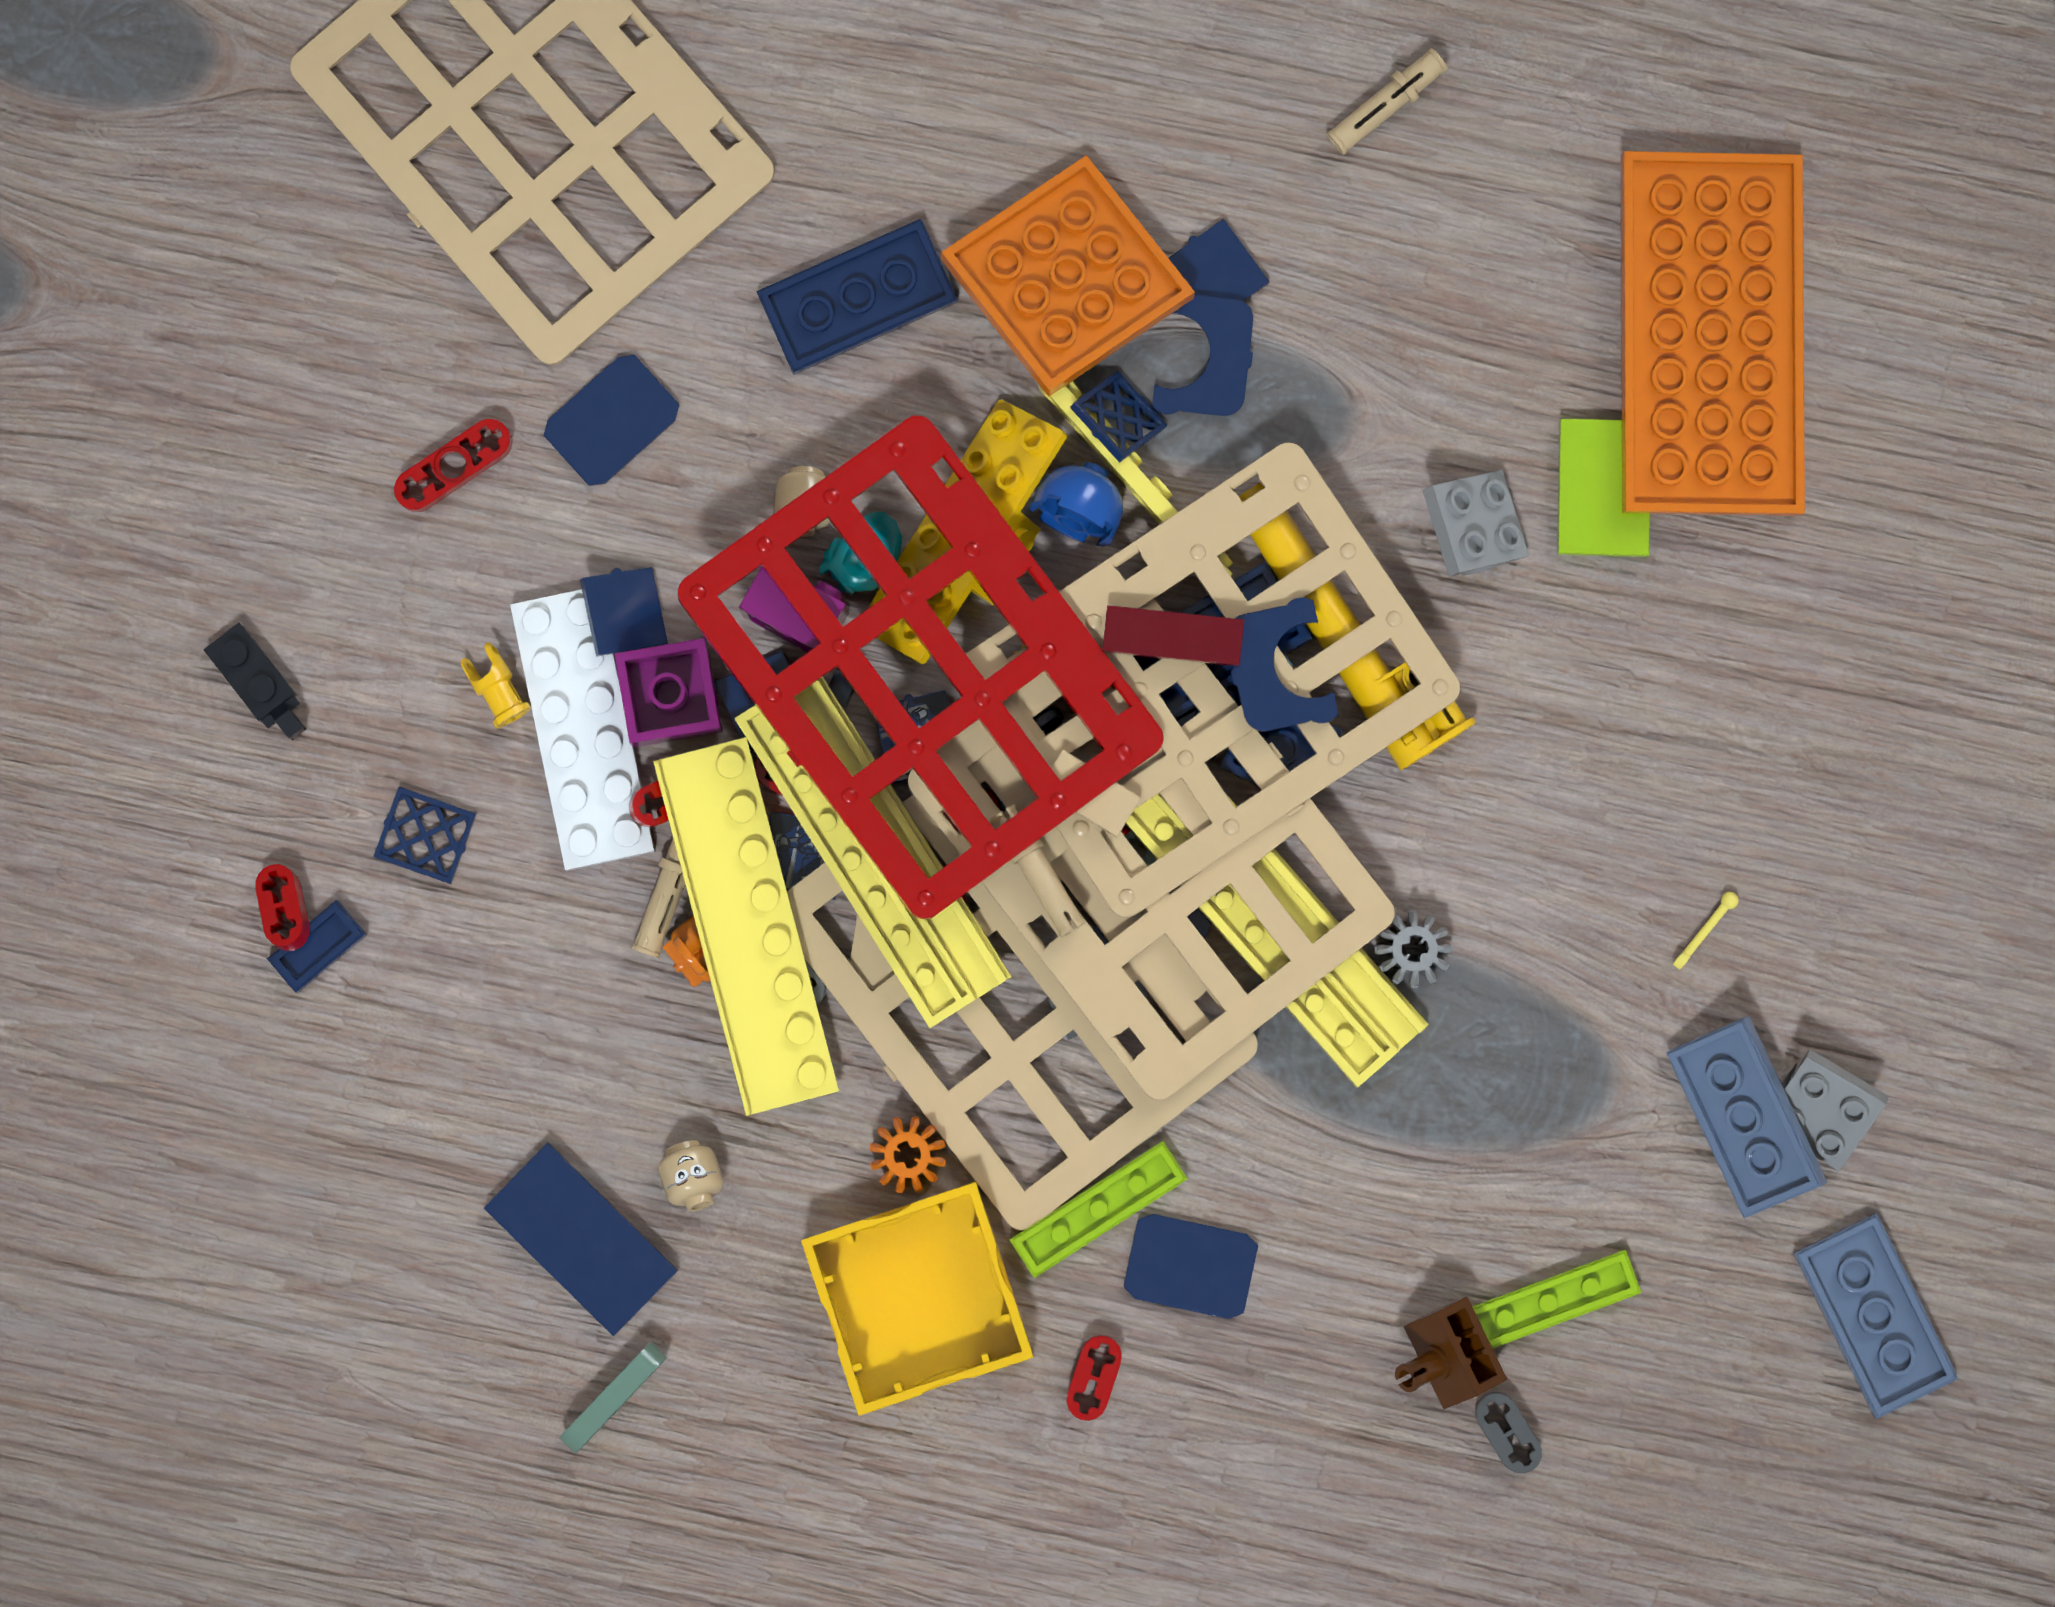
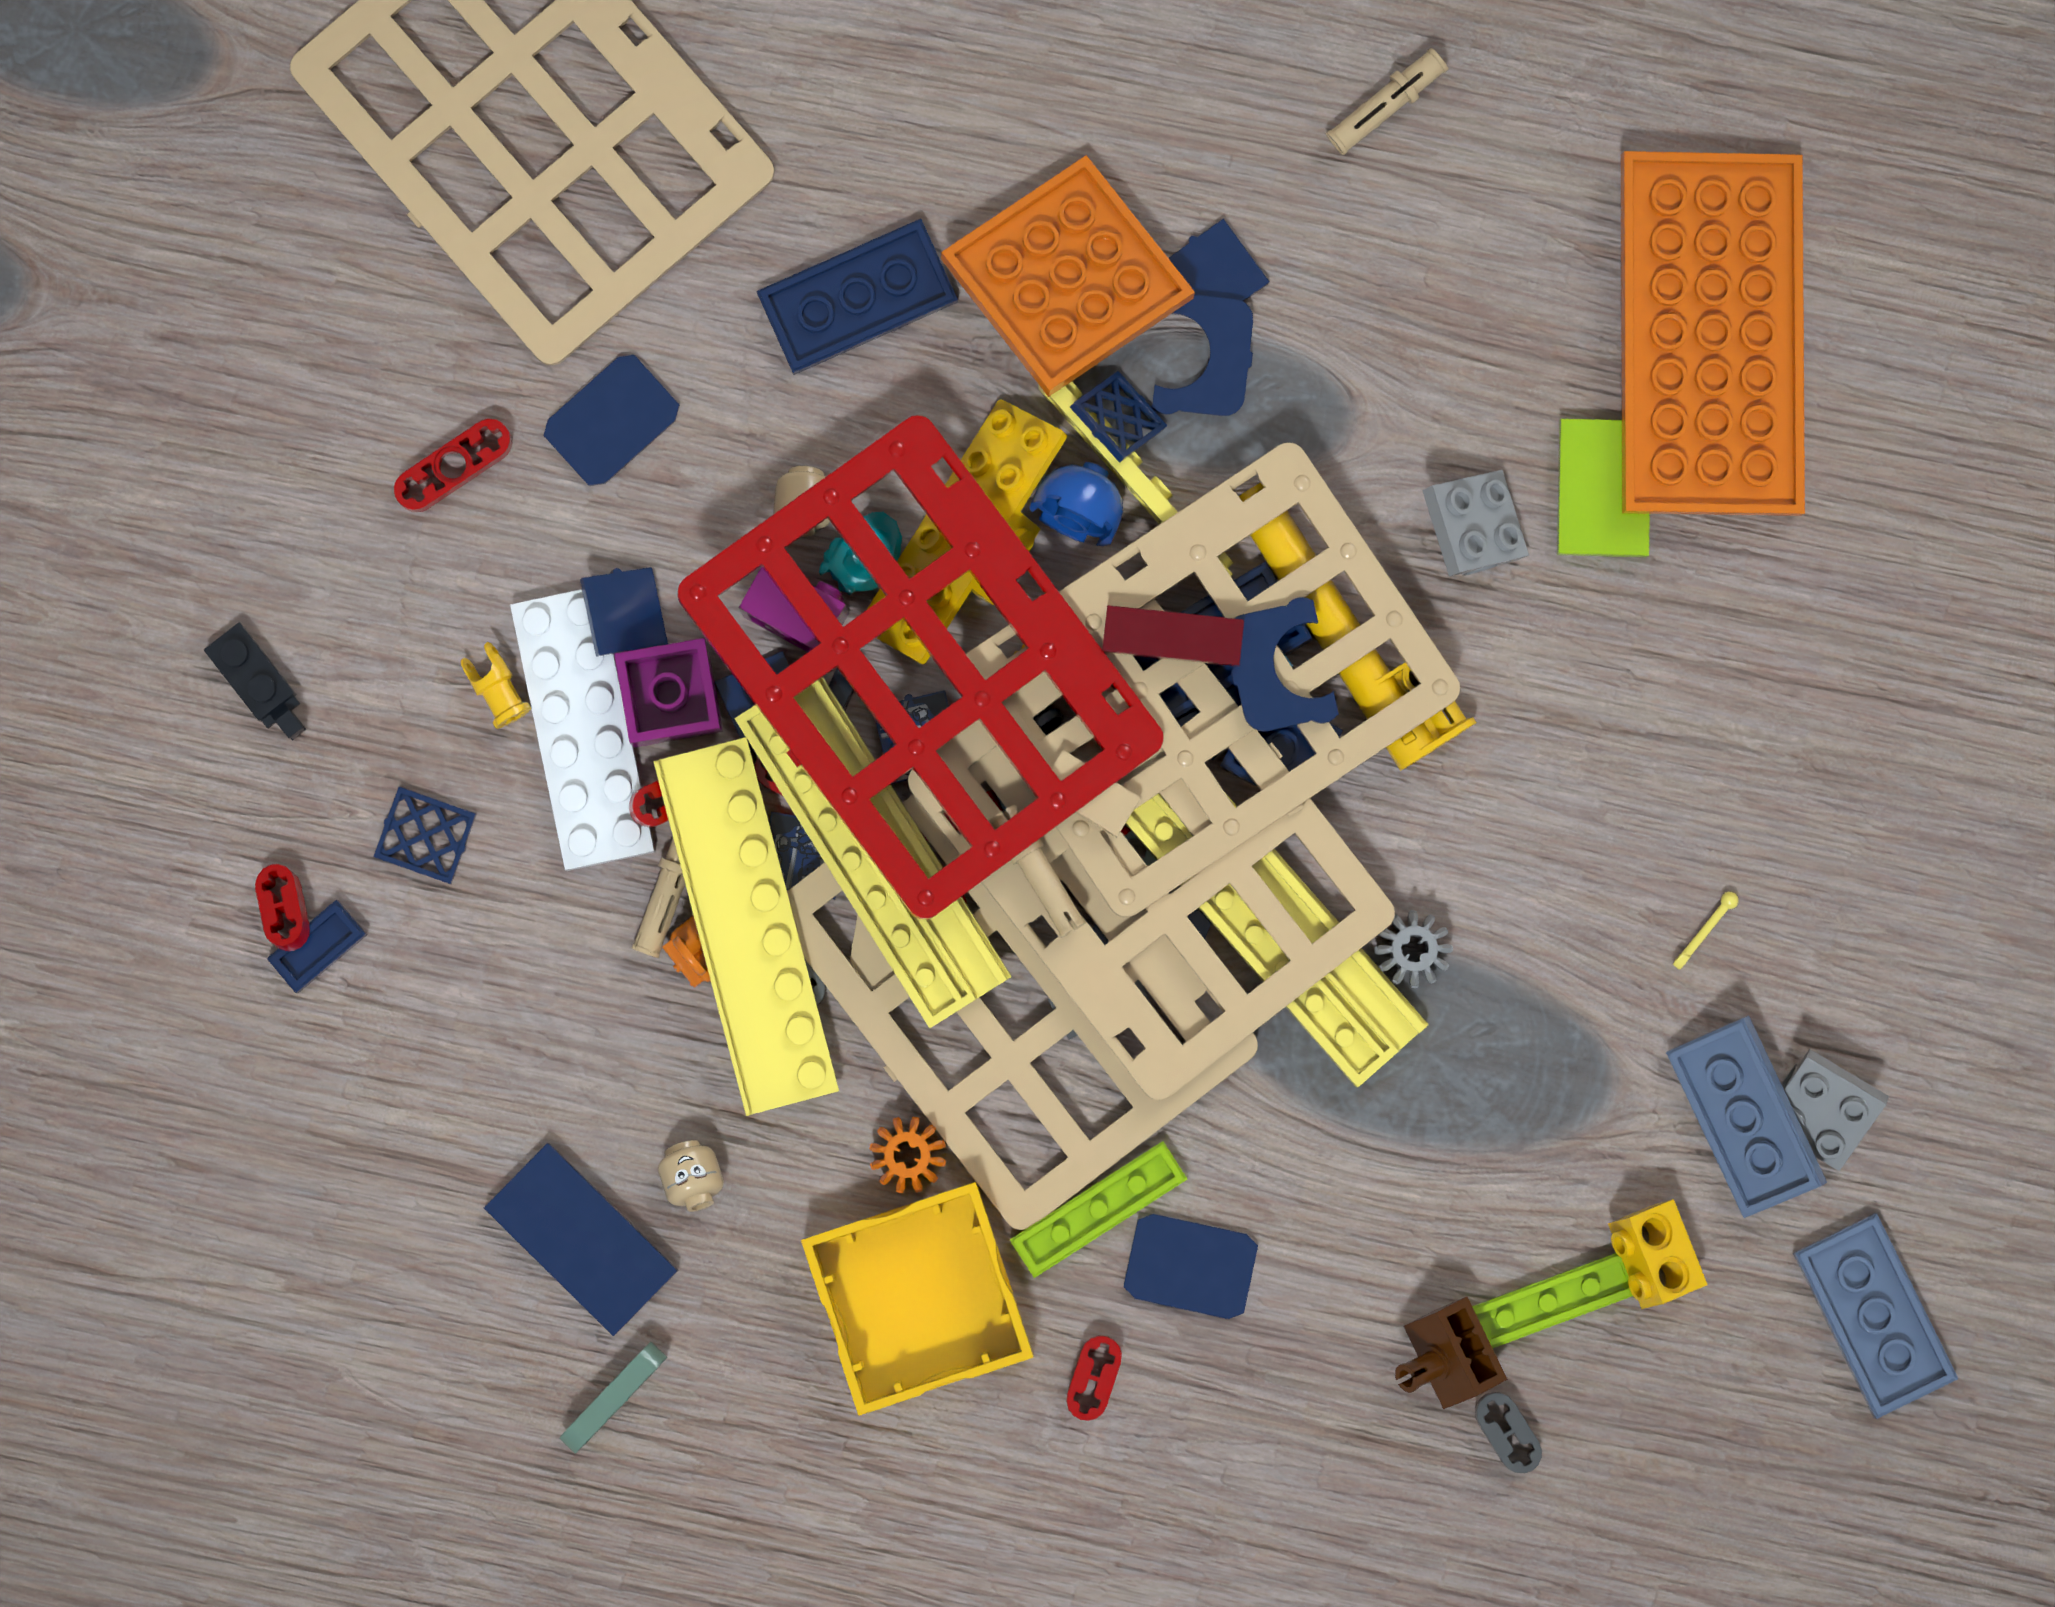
(1667, 1249): none -> yellow brick

